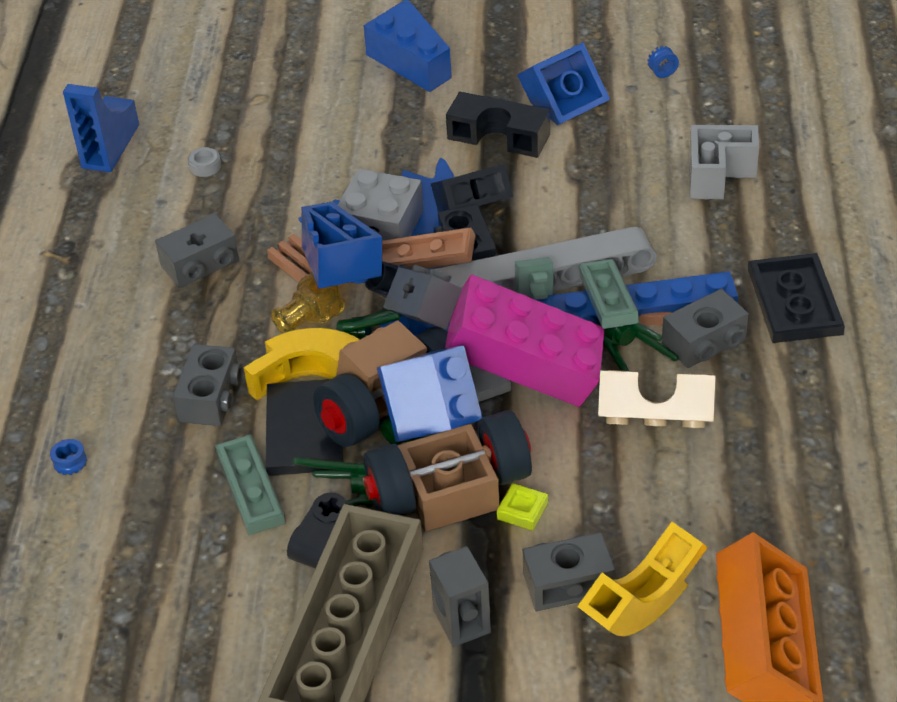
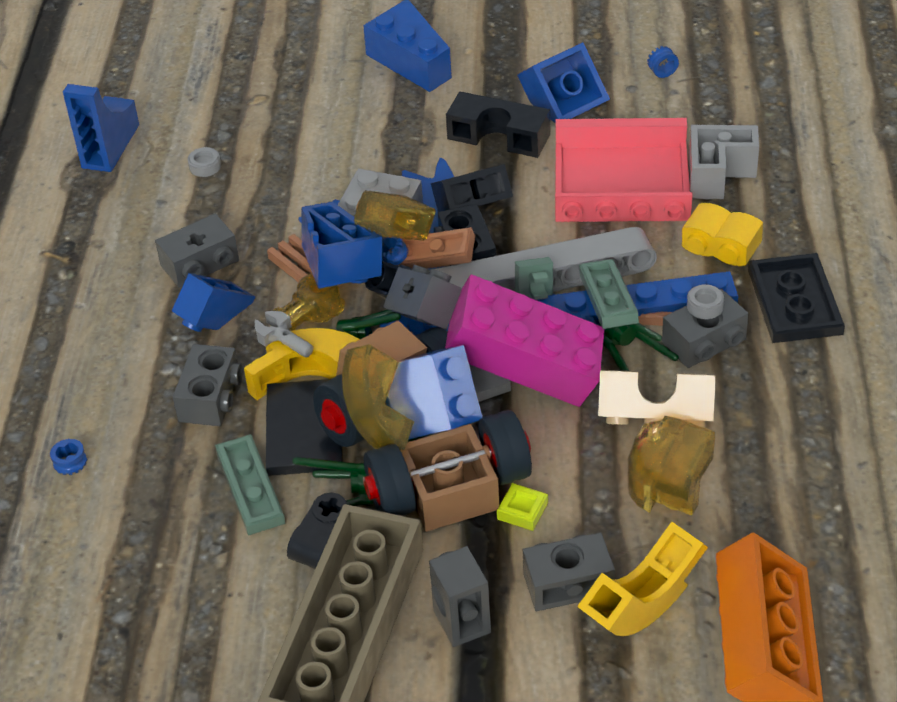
(209, 302): none -> blue slope
(279, 331): none -> light grey bar
(366, 385): none -> clear yellow brick
(394, 216): none -> clear yellow brick
(398, 253): none -> blue bush
(622, 170): none -> coral panel
(669, 464): none -> clear yellow brick
(705, 301): none -> light grey tile
(722, 234): none -> yellow brick

